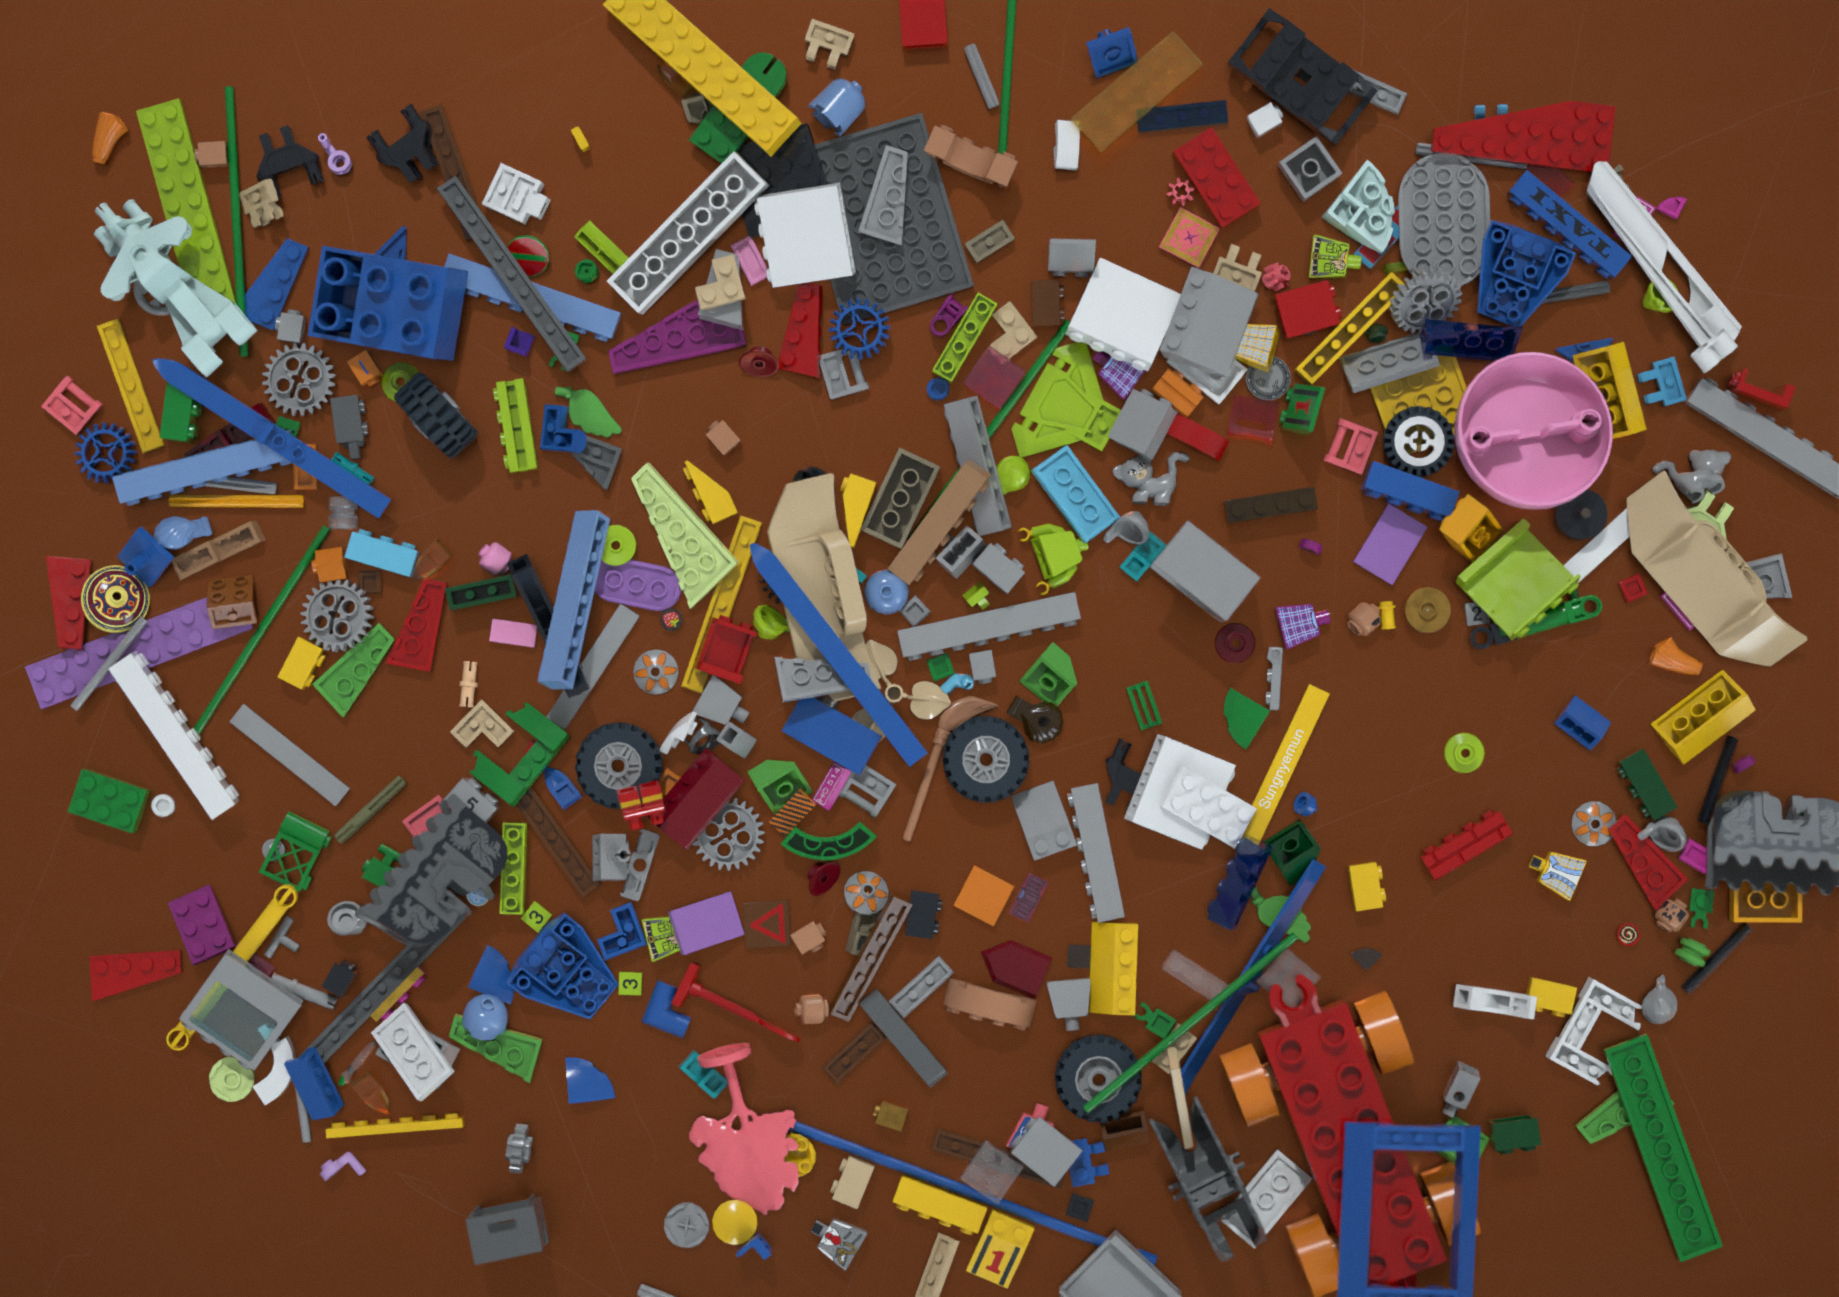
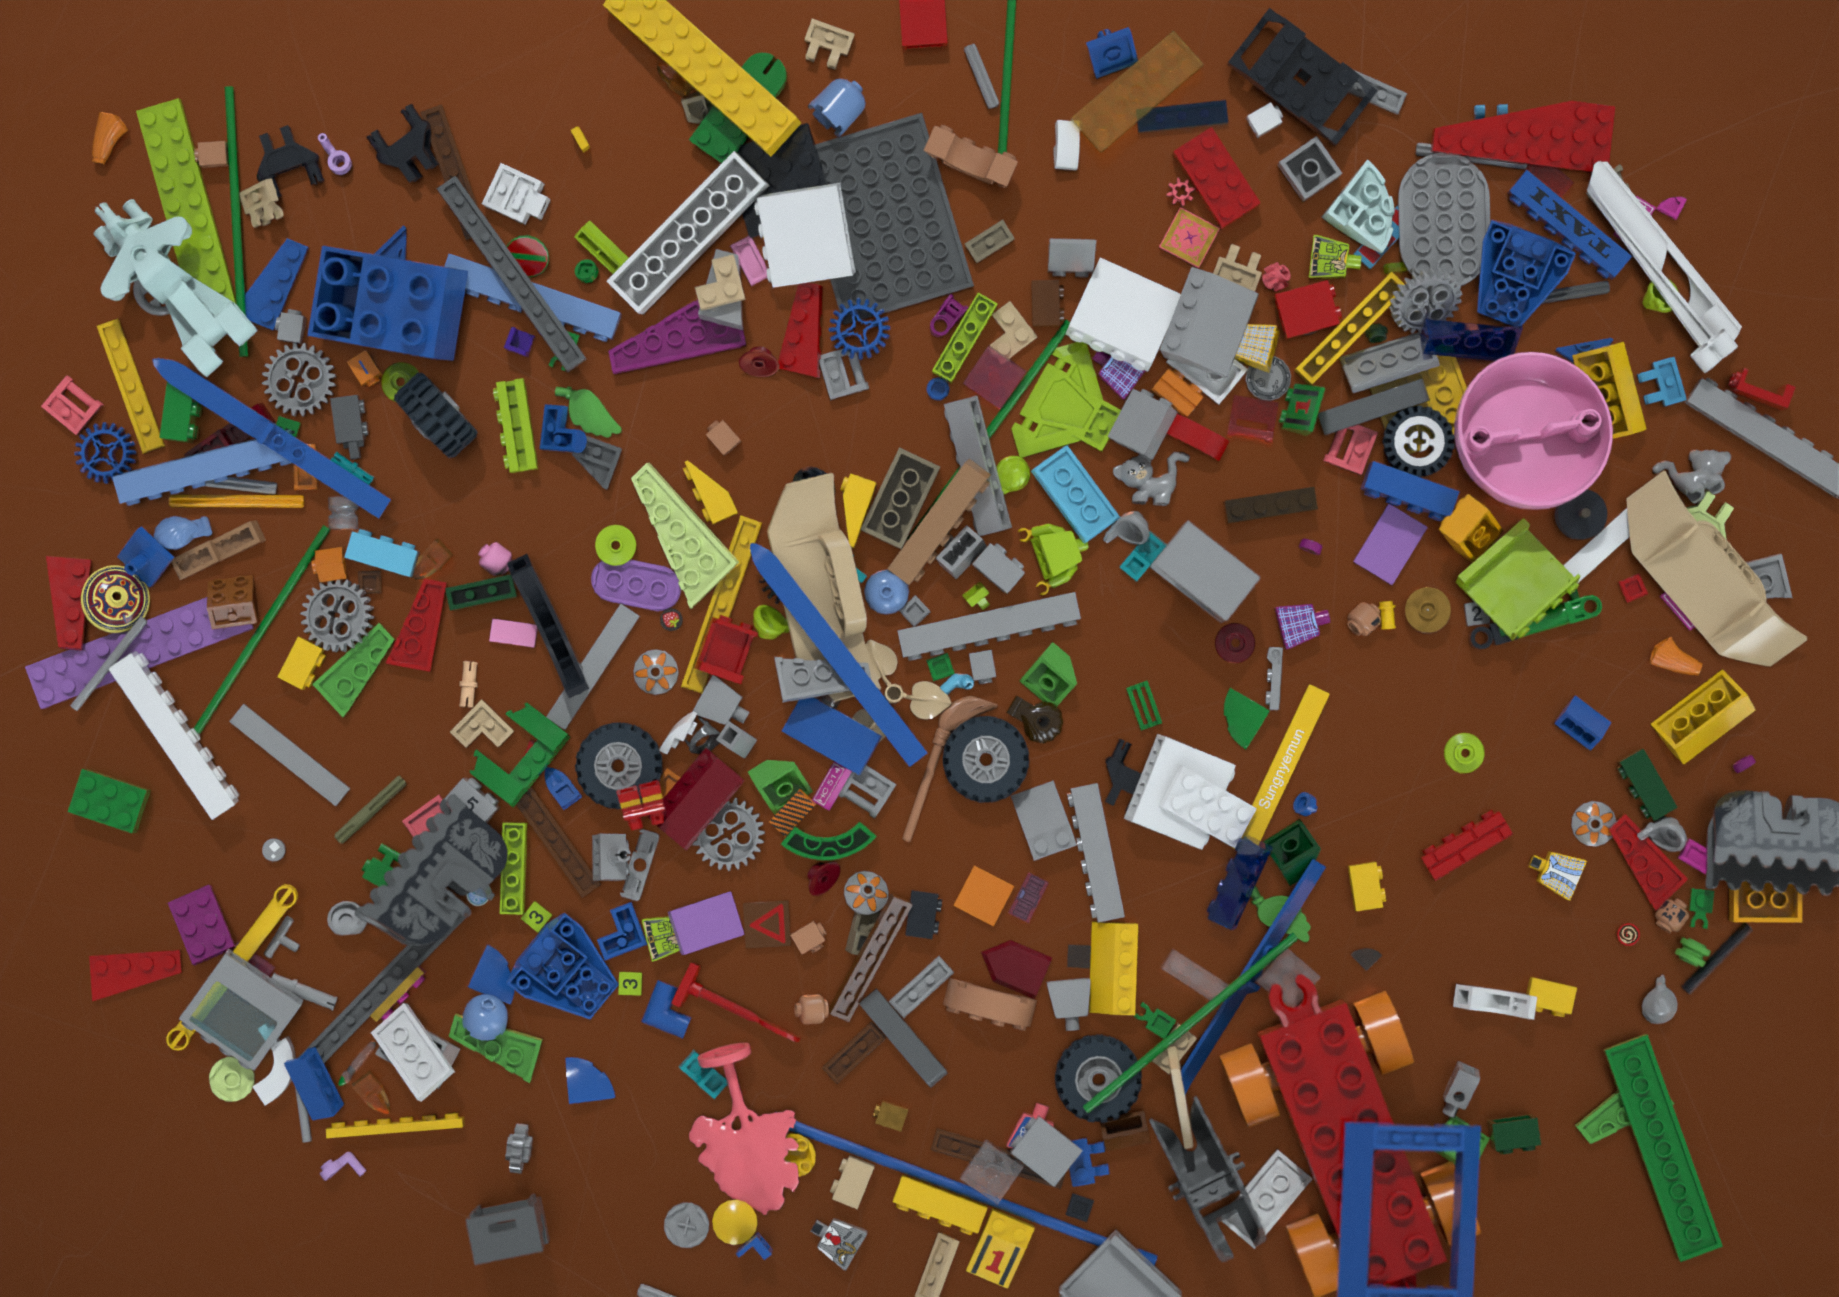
(163, 805): white tile -> none
(303, 834): green piece -> none
(341, 978): black brick -> none
(574, 600): medium blue brick -> none
(886, 202): light grey wing -> none
(1373, 406): none -> dark grey beam
(1593, 999): white wedge -> none
(1718, 779): black axle -> none

